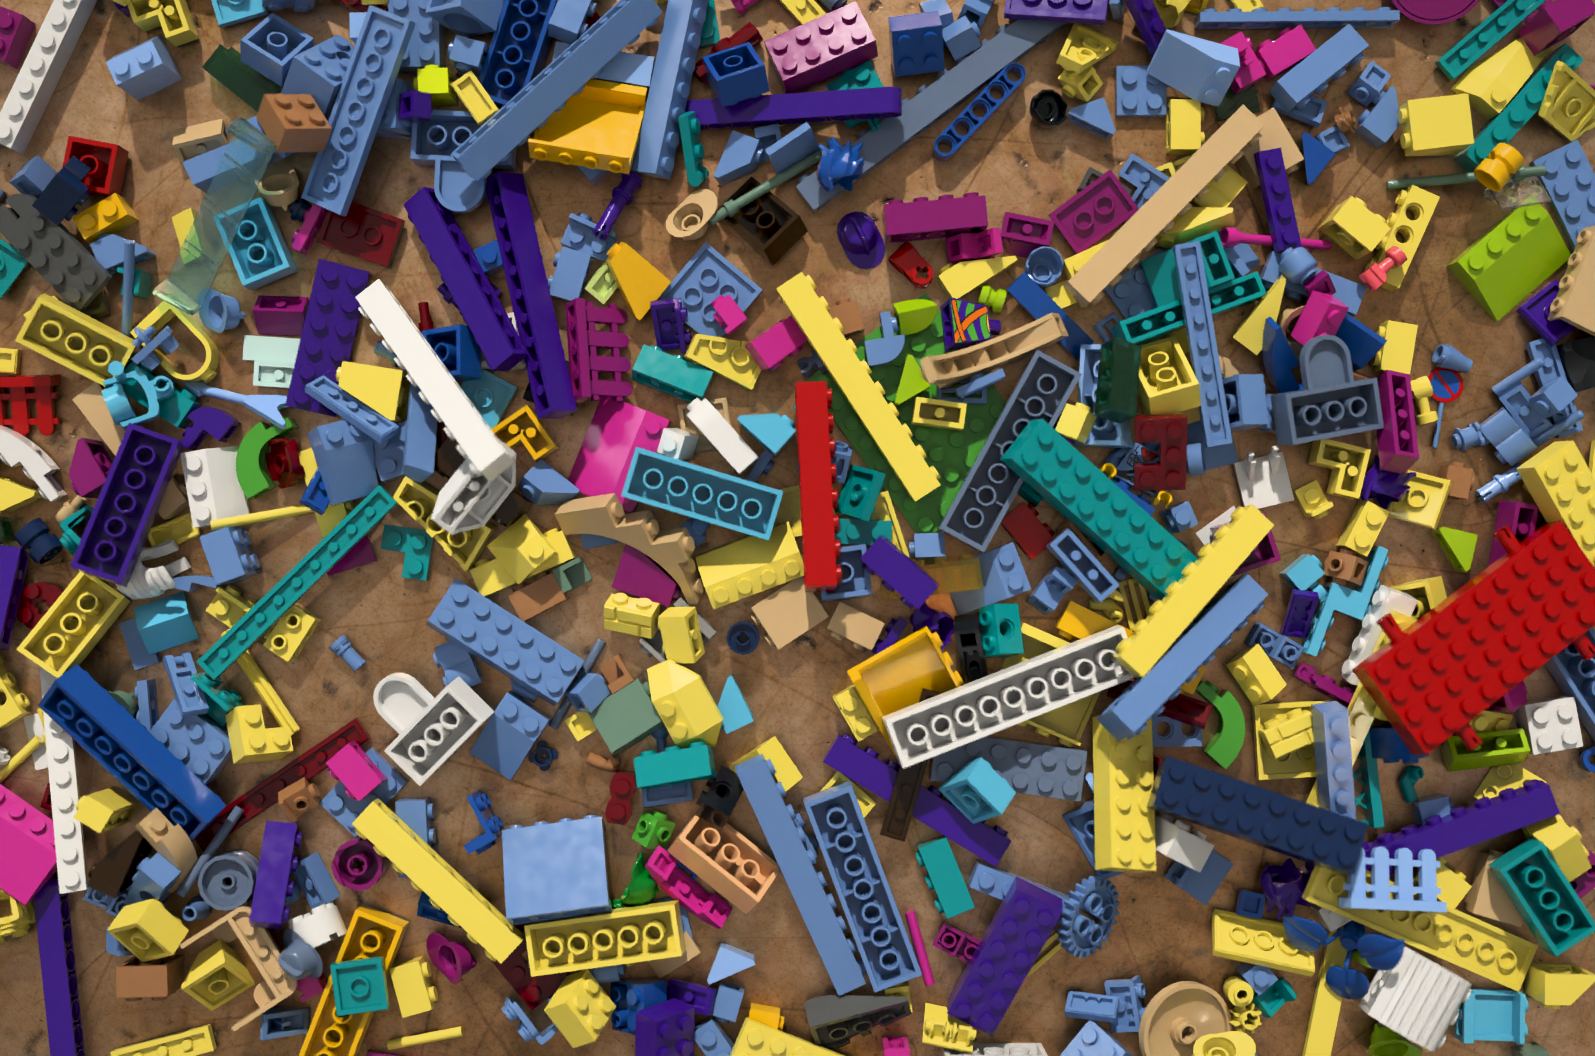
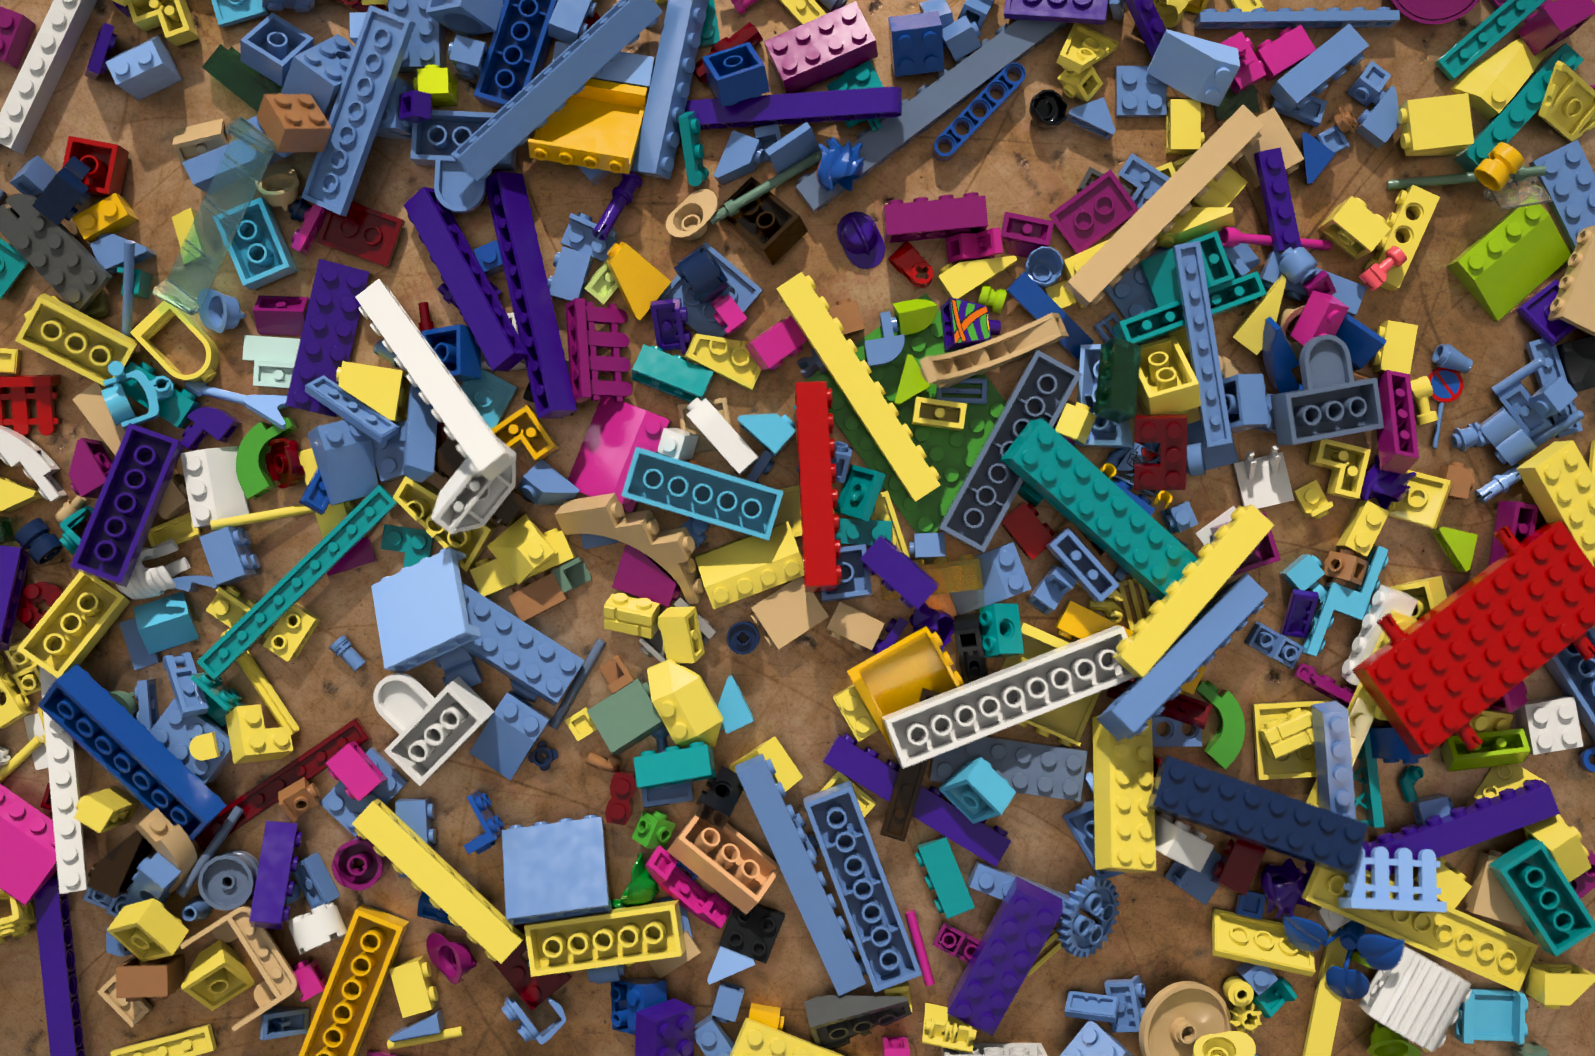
(26, 671): none -> light yellow slope
(104, 42): none -> dark purple plate
(131, 1012): none -> tan plate
(146, 355): medium blue hips -> none
(204, 747): none -> light yellow tile
(299, 957): sand blue piece -> none
(360, 986): teal plate -> none
(422, 612): none -> light blue panel
(425, 1026): none -> medium blue slope
(475, 97): light yellow tile -> none
(580, 1008): light yellow brick -> none
(587, 692): medium blue brick -> none
(693, 994): dark purple plate -> none
(703, 275): none -> dark blue brick
(752, 932): none -> black brick
(979, 382): medium blue plate -> none
(1237, 865): none -> dark red brick
(1256, 674): light yellow brick -> none

